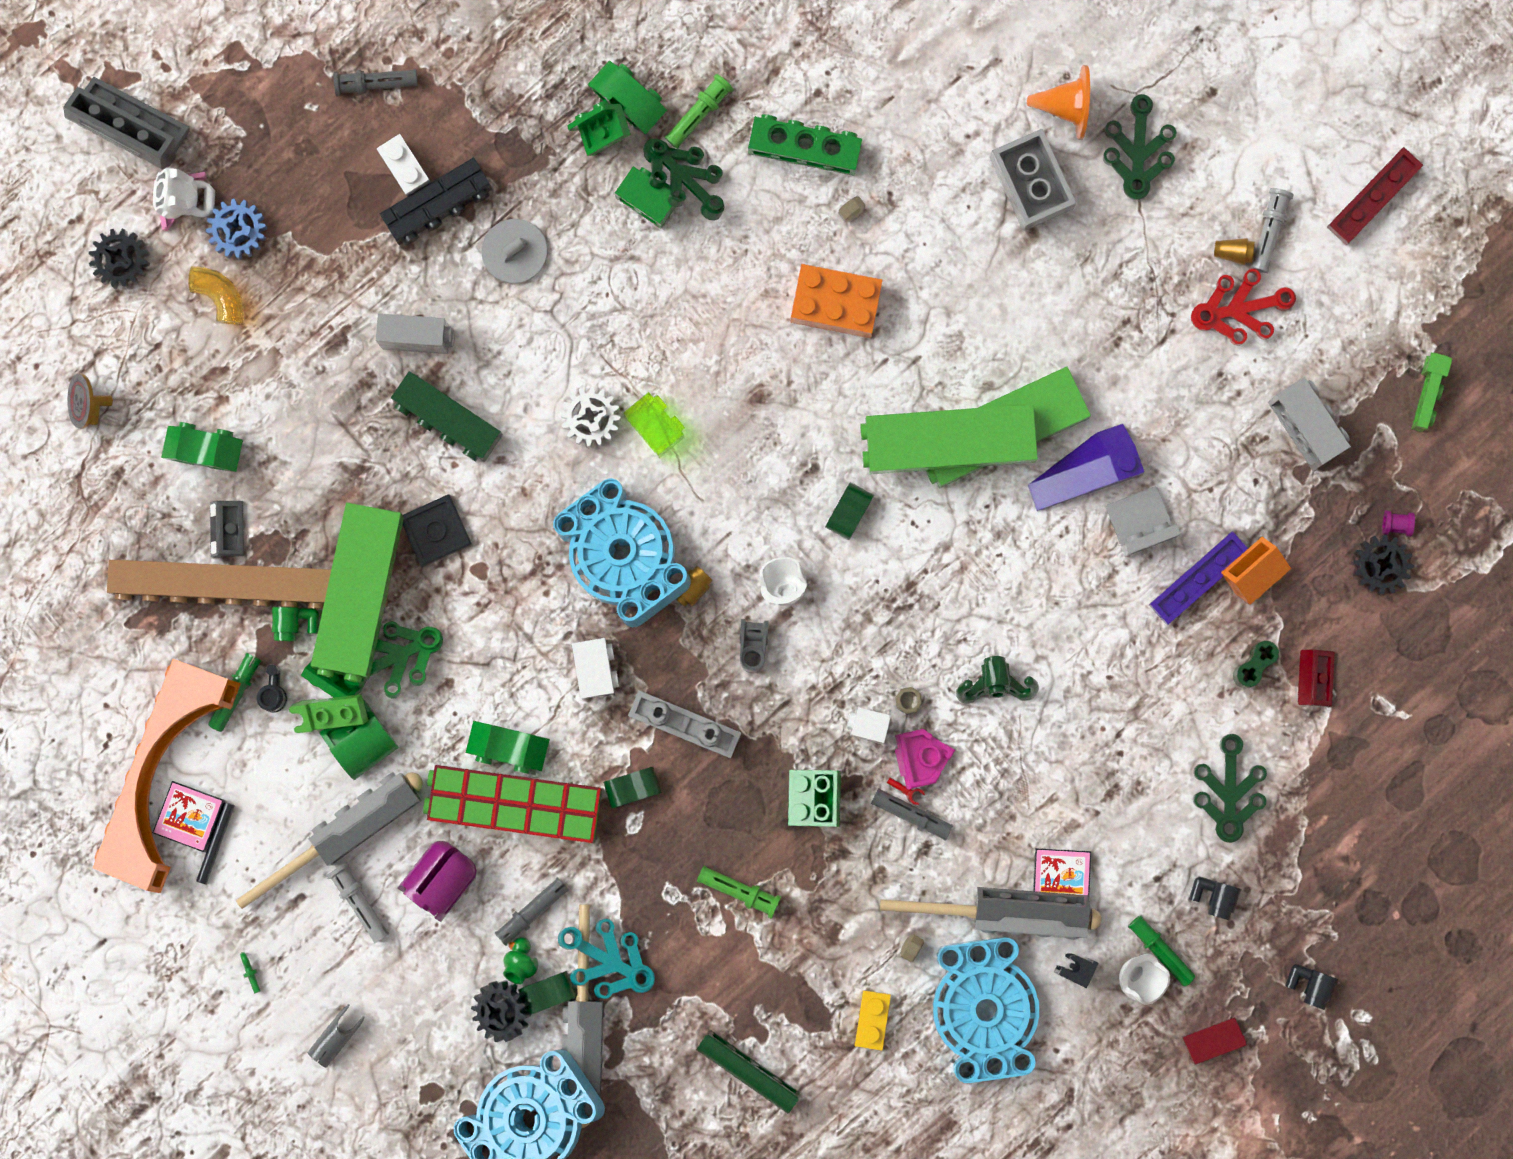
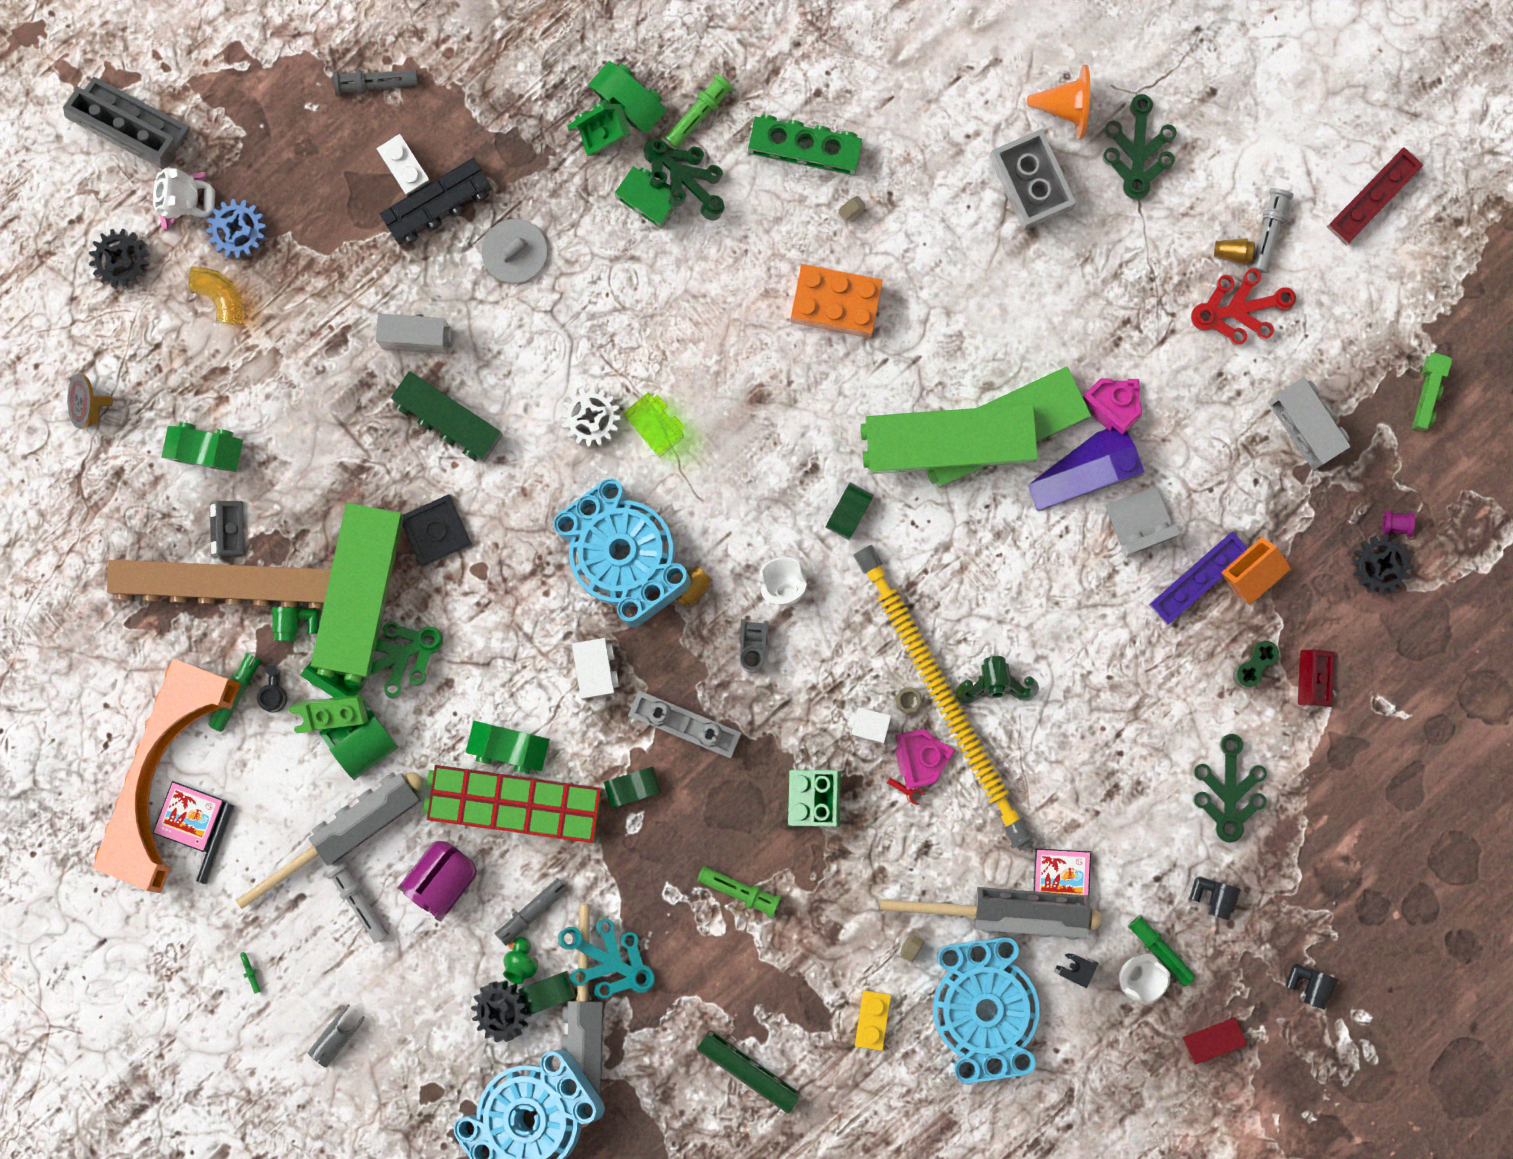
(912, 814): dark grey pin -> none
(1015, 826): none -> yellow hose
(1115, 403): none -> dark pink plate

